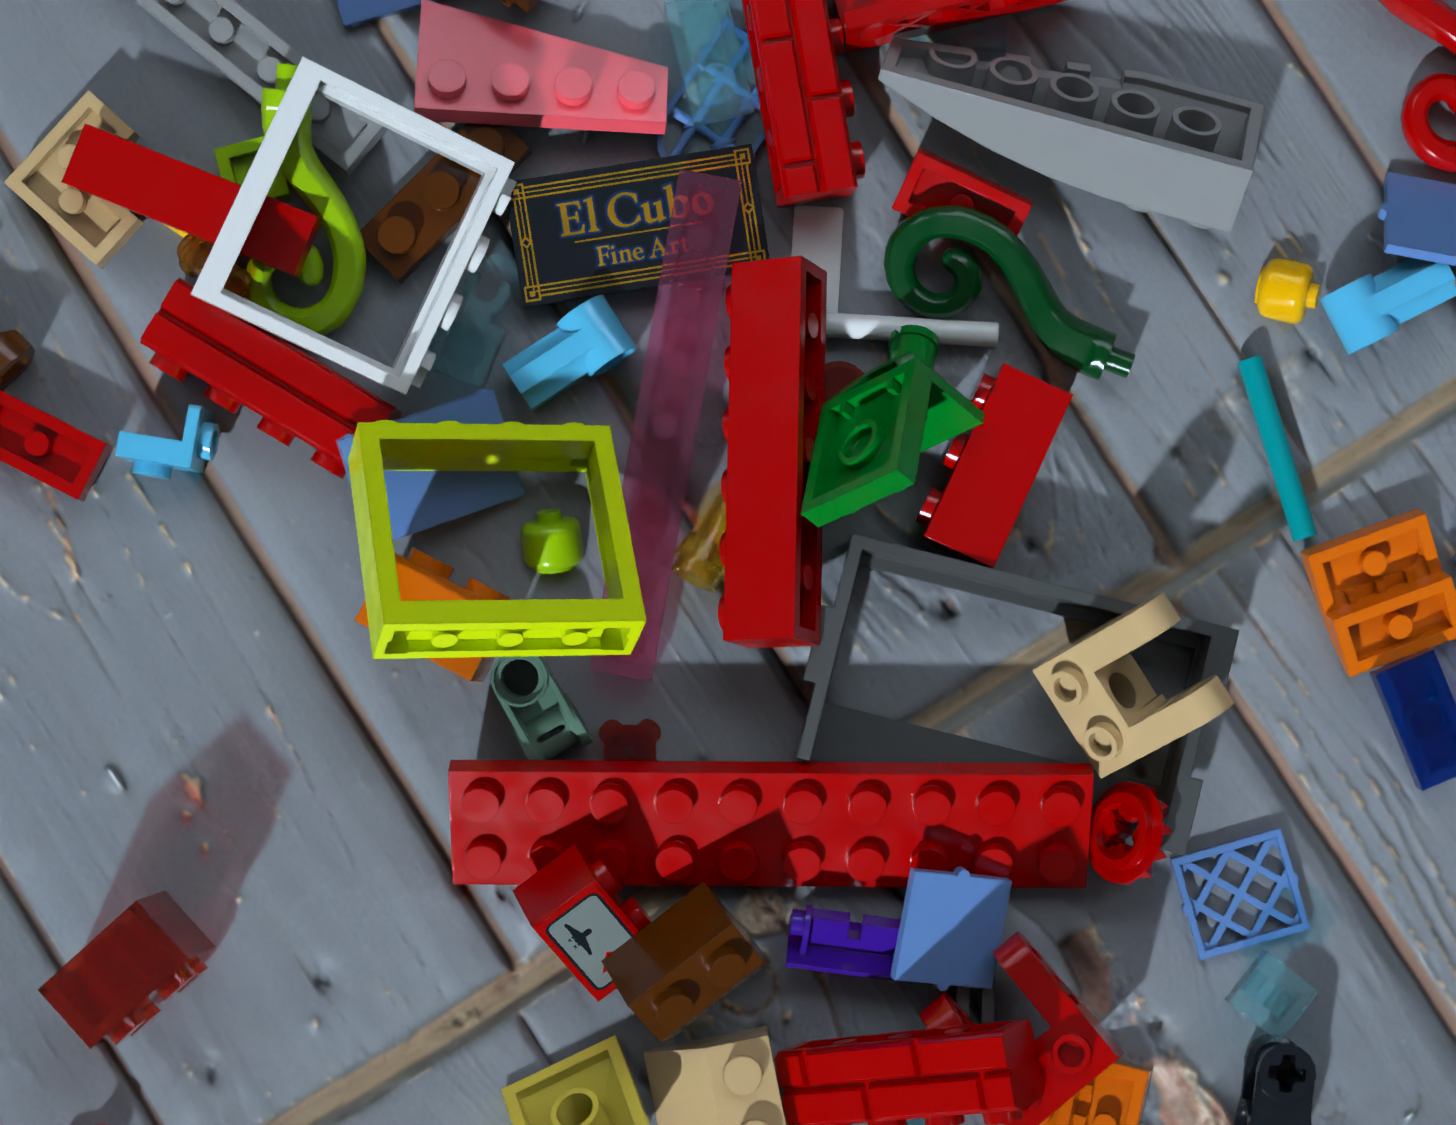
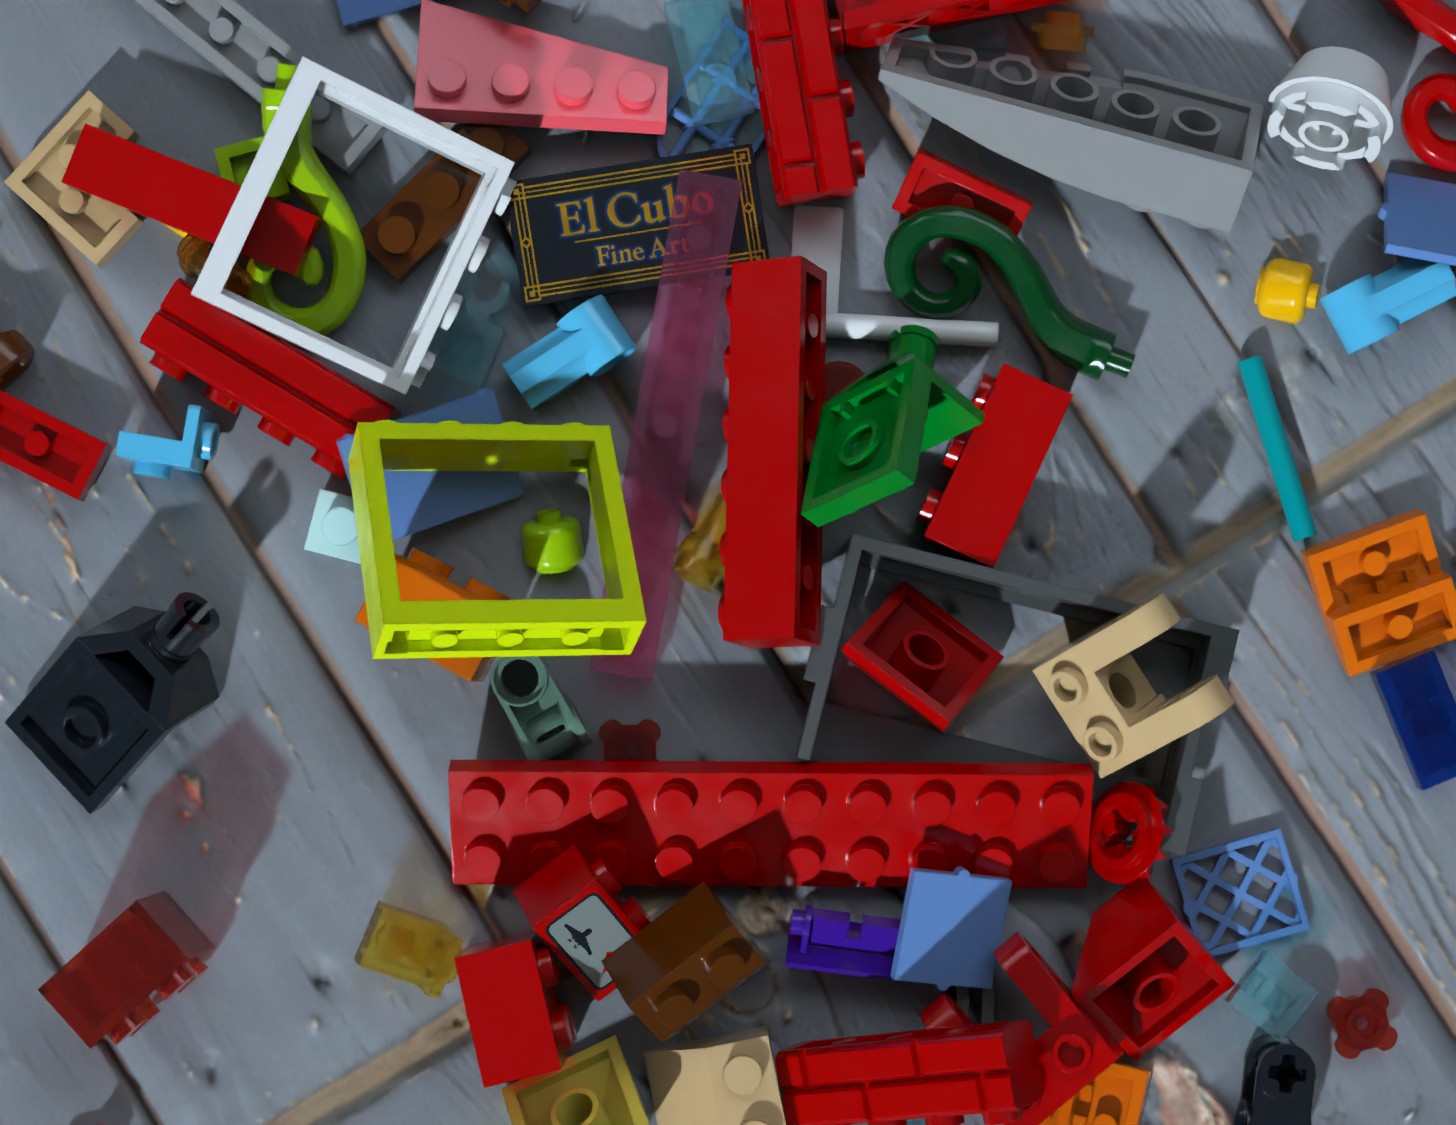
(118, 696): none -> black plate
(334, 527): none -> light aqua plate
(410, 948): none -> clear yellow bracket
(515, 1007): none -> red brick
(922, 656): none -> red slope
(1062, 31): none -> clear orange plate
(1144, 970): none -> red slope
(1332, 108): none -> white cone
(1345, 1013): none -> clear red plate

